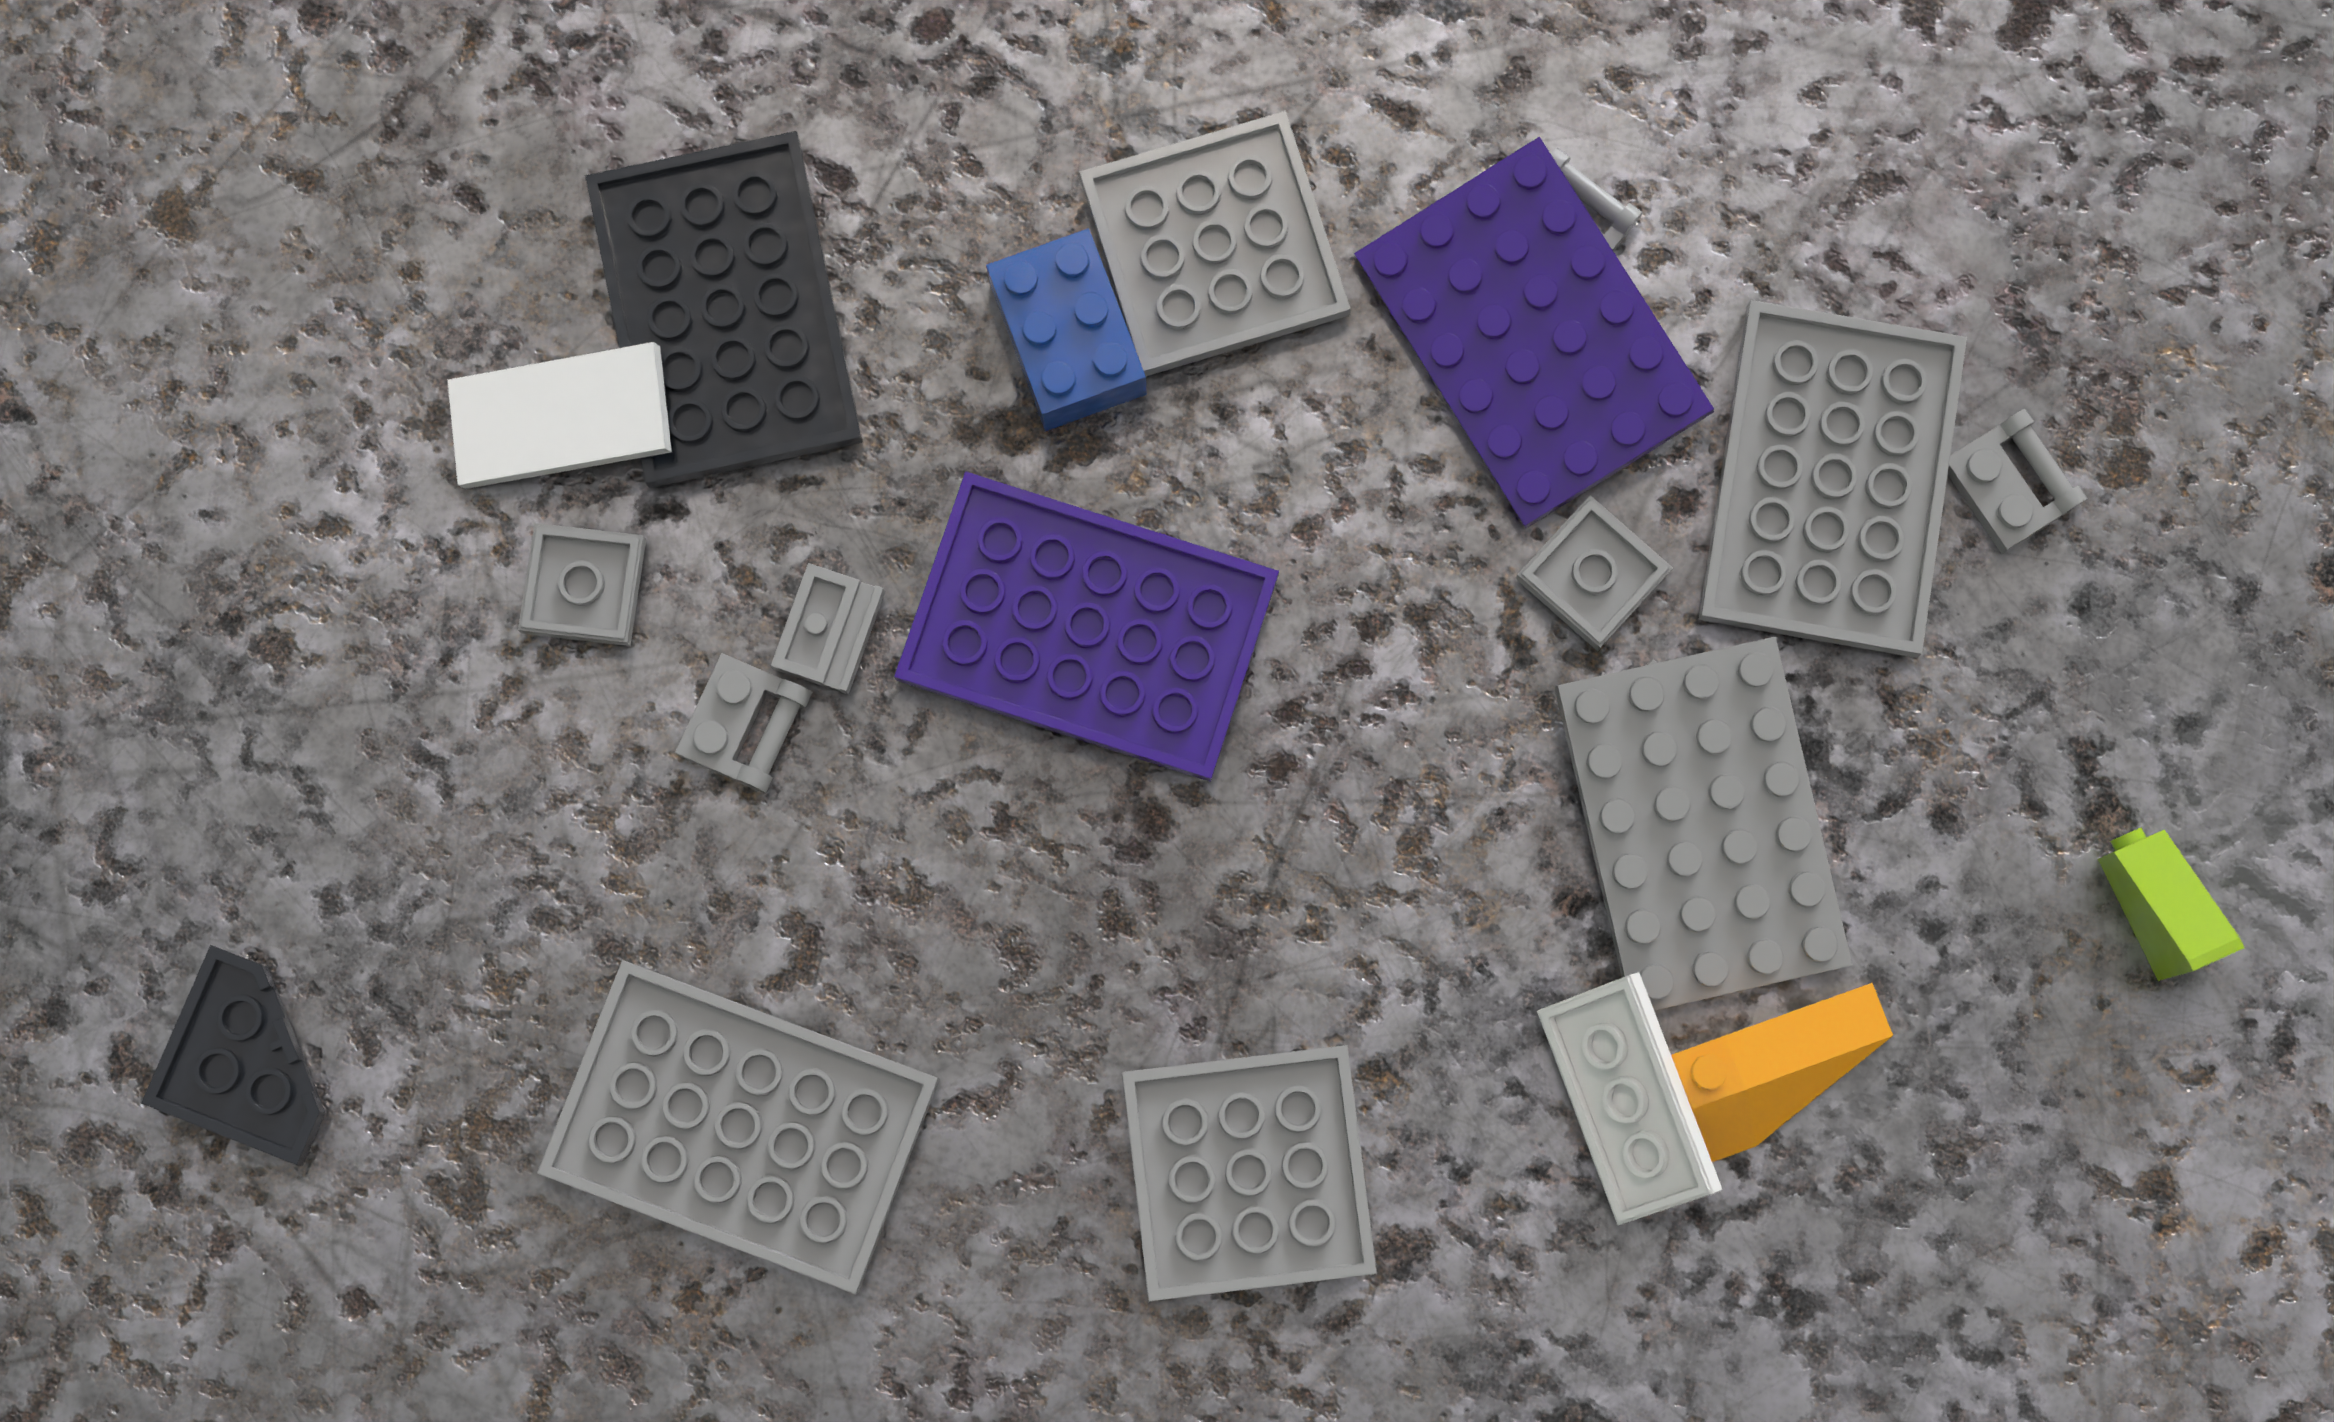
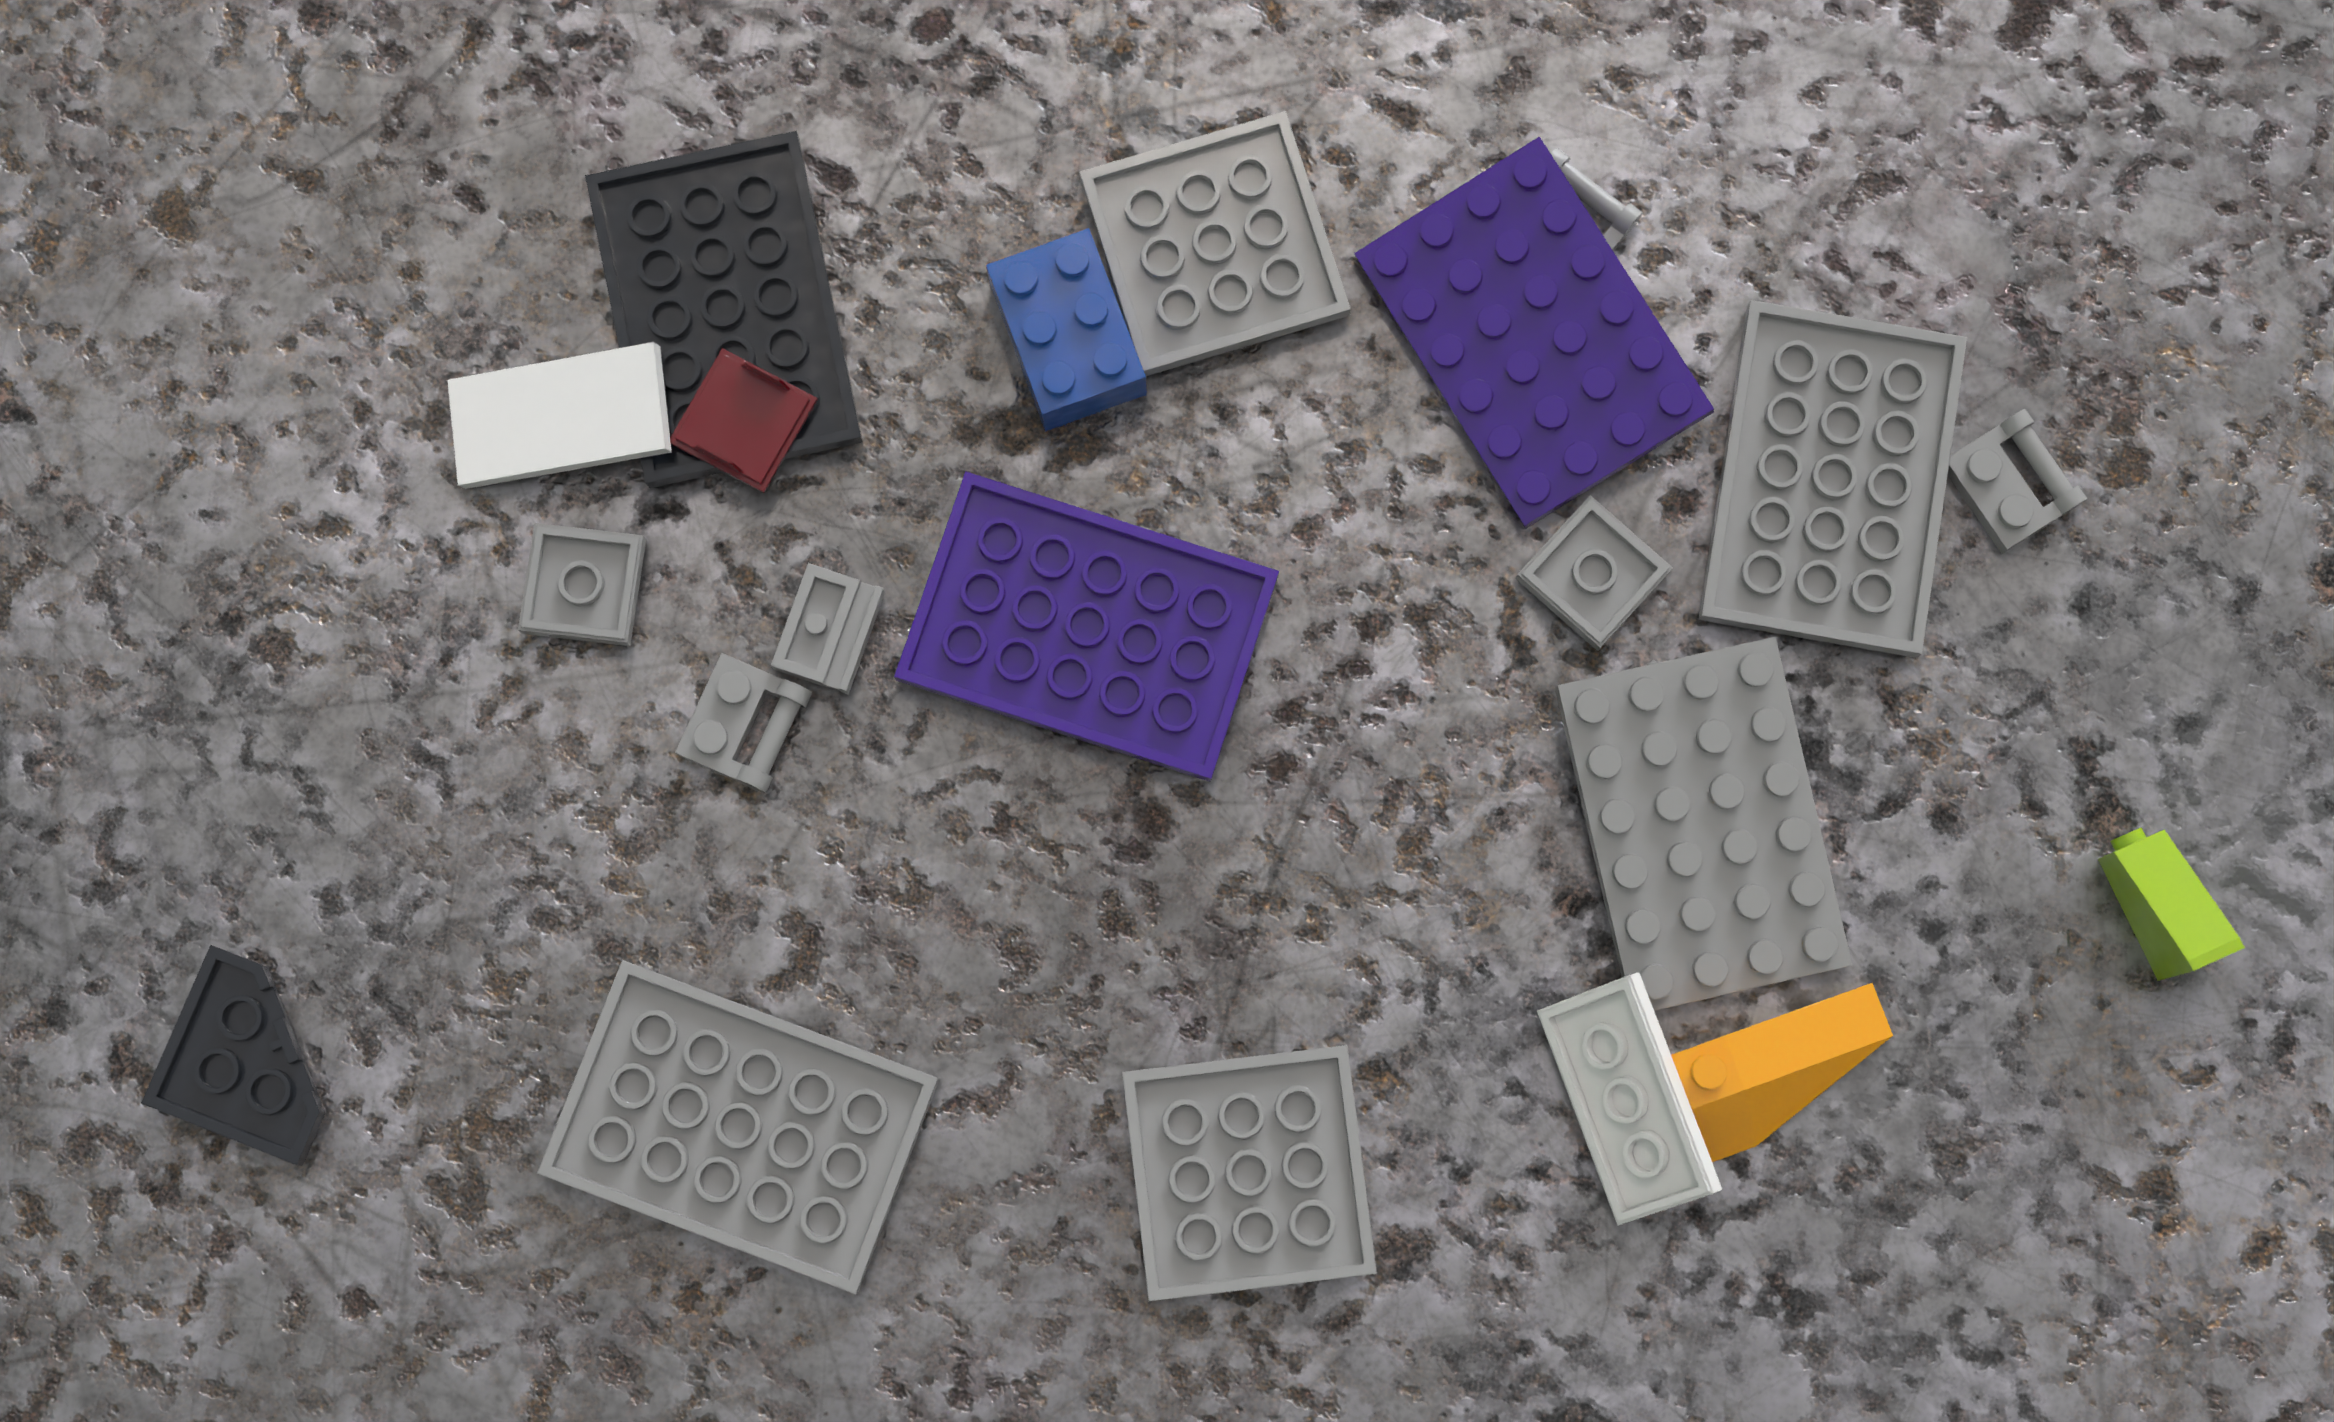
(743, 420): none -> dark red piece

